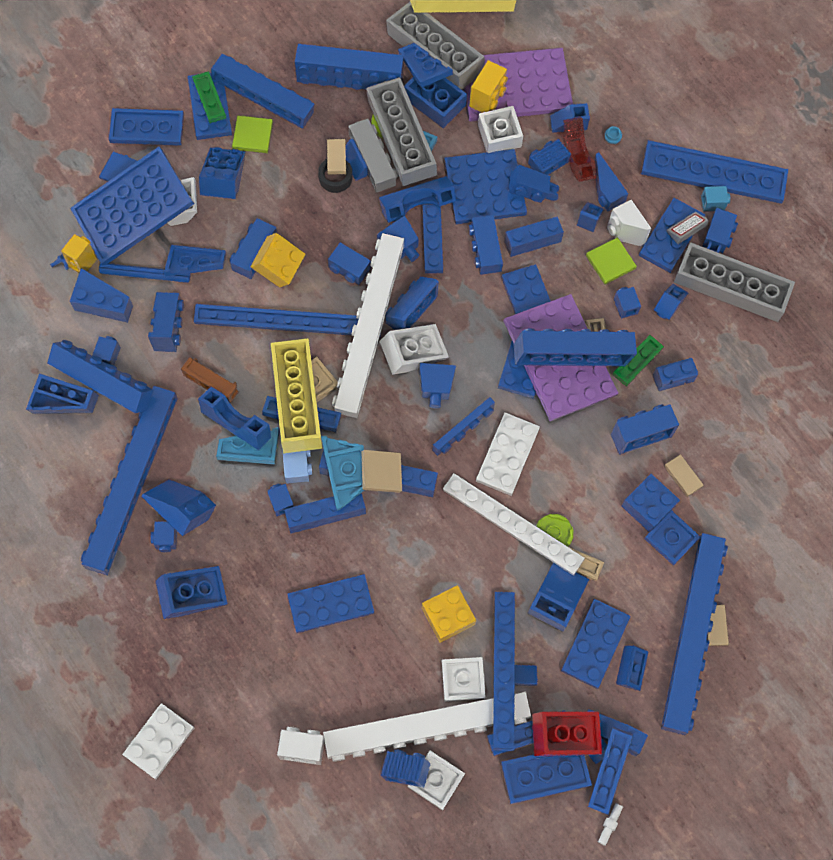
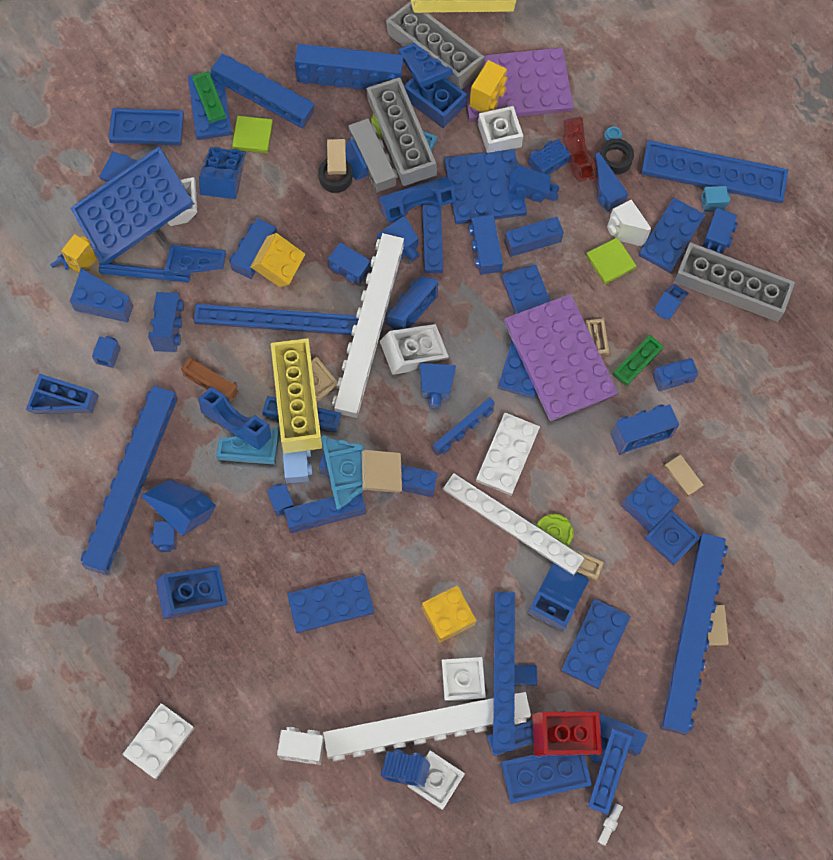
(100, 376): blue brick -> none
(568, 112): blue slope -> none
(574, 348): blue brick -> none
(589, 216): blue slope -> none
(625, 147): none -> black tyre
(627, 302): blue brick -> none
(632, 667): blue slope -> none
(687, 227): slope -> none

